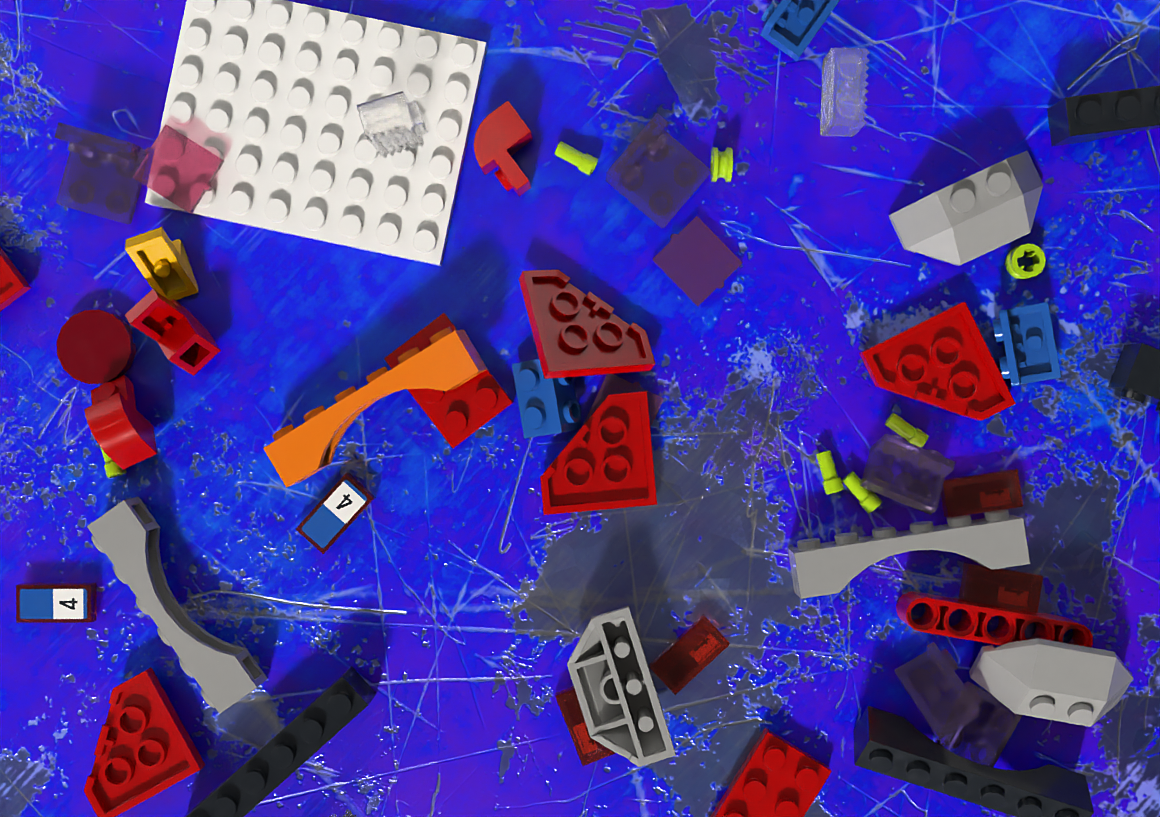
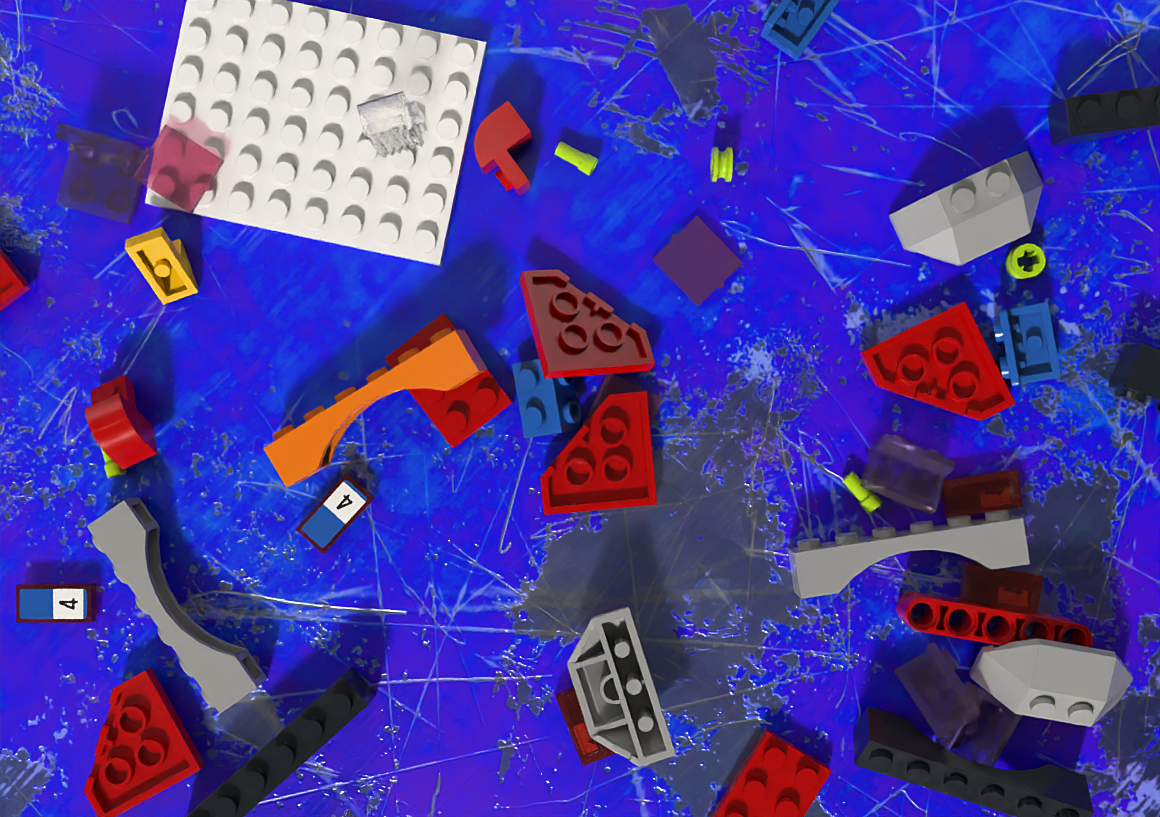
(95, 346): dark red tile -> none
(175, 330): red brick -> none
(657, 173): clear purple bracket -> none
(689, 654): clear red tile -> none
(831, 482): lime piece -> none
(844, 91): clear brick -> none
(904, 429): lime piece -> none

